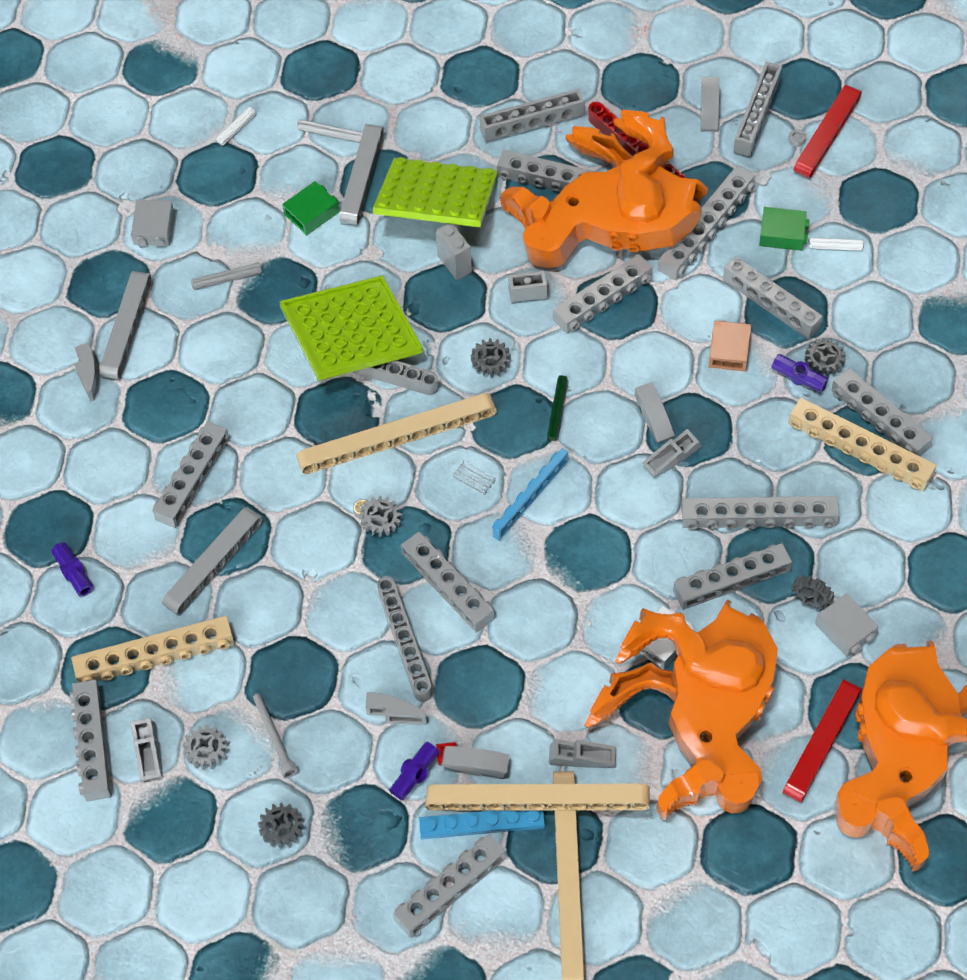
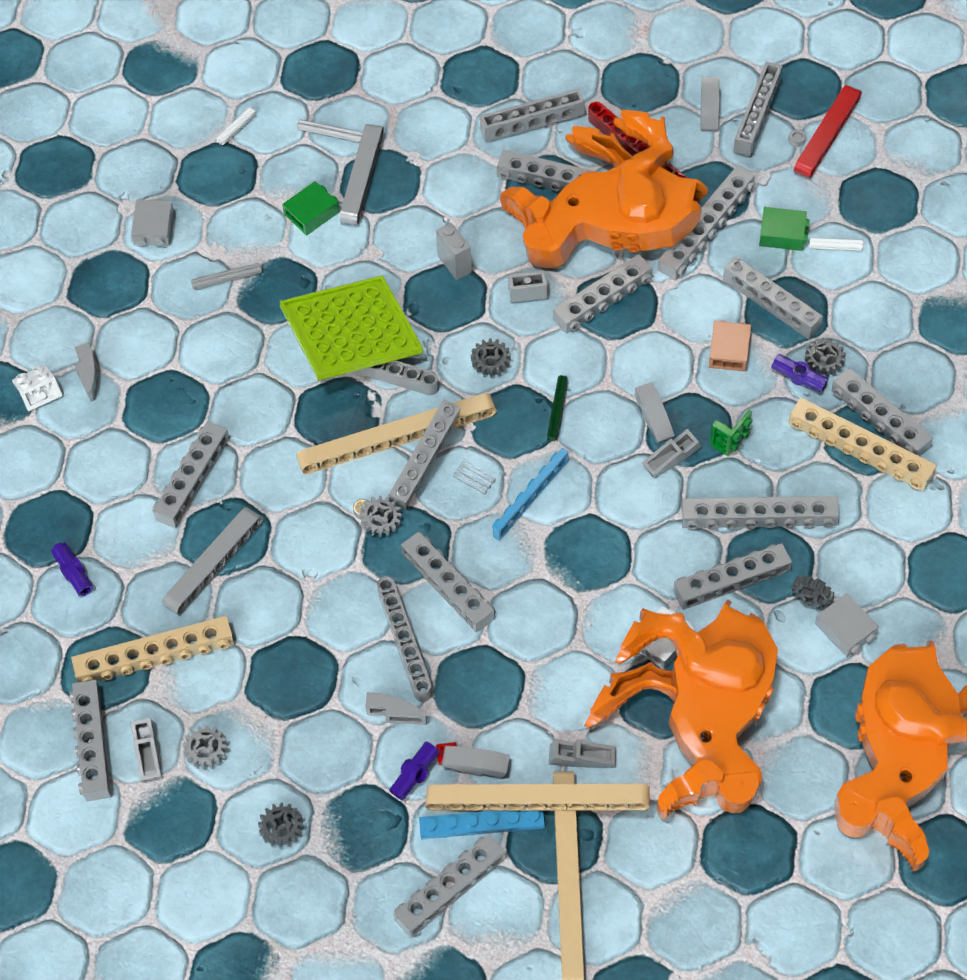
(37, 387): none -> white bracket
(125, 325): light grey beam -> none
(288, 767): light grey piece -> none
(424, 454): none -> light grey brick
(436, 192): lime plate -> none
(727, 439): none -> green bracket
(822, 741): red beam -> none

